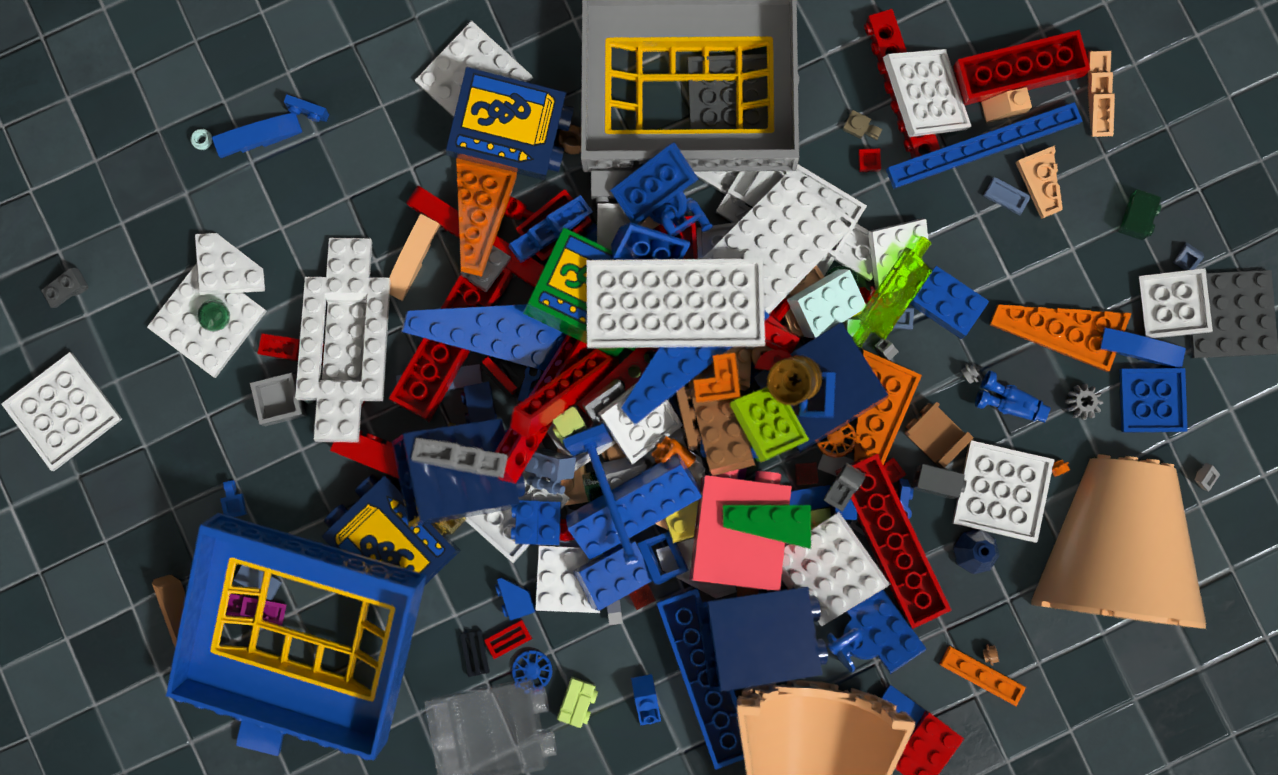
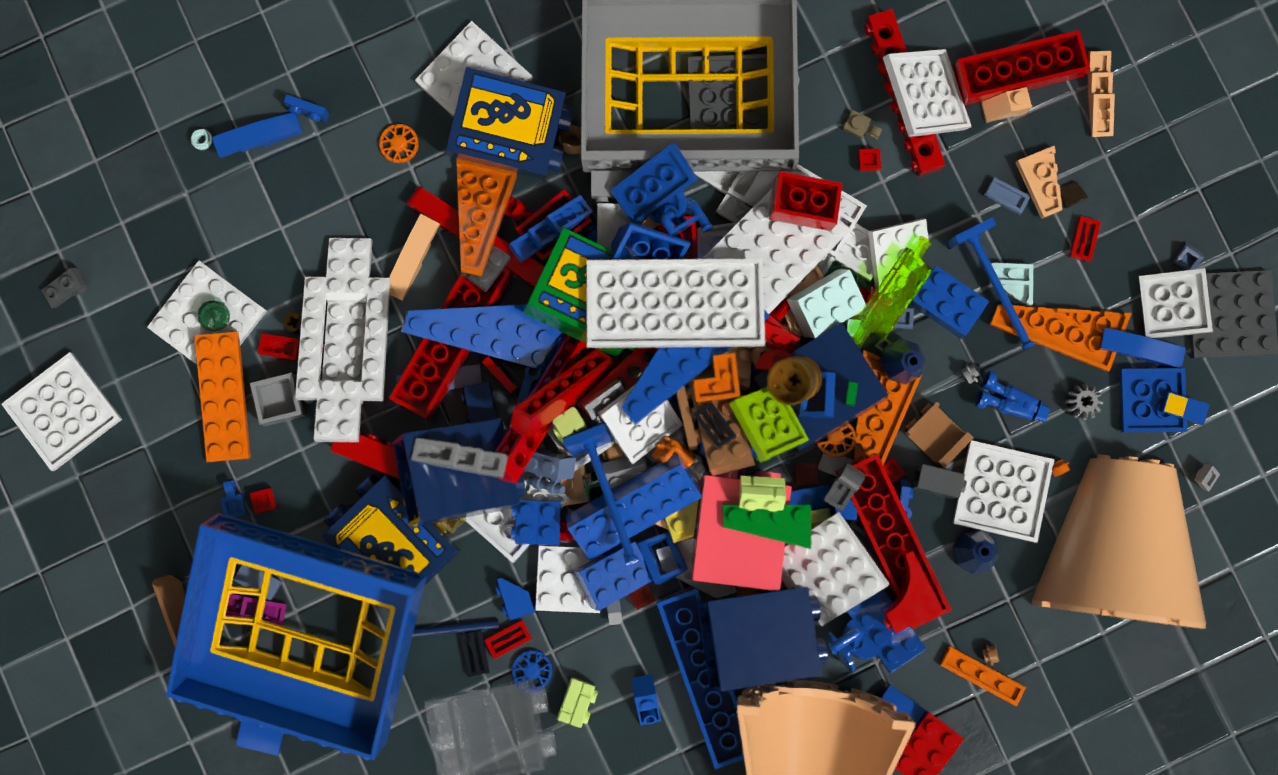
(222, 396): none -> orange plate
(225, 268): white plate -> none
(263, 501): none -> red plate
(288, 322): none -> dark brown bush
(399, 143): none -> orange wheel
(456, 628): none -> dark blue bar
(725, 440): none -> black tile
(762, 493): none -> yellowish green brick
(805, 201): none -> red brick
(851, 395): none -> green tile
(902, 361): none -> cone
(916, 599): none -> red arch
(972, 237): none -> blue tile
(983, 145): blue plate -> none
(1016, 280): none -> light aqua wing
(1072, 194): none -> dark brown slope
(1088, 258): none -> red tile
(1140, 215): clear green brick -> none
(1185, 408): none -> blue tile

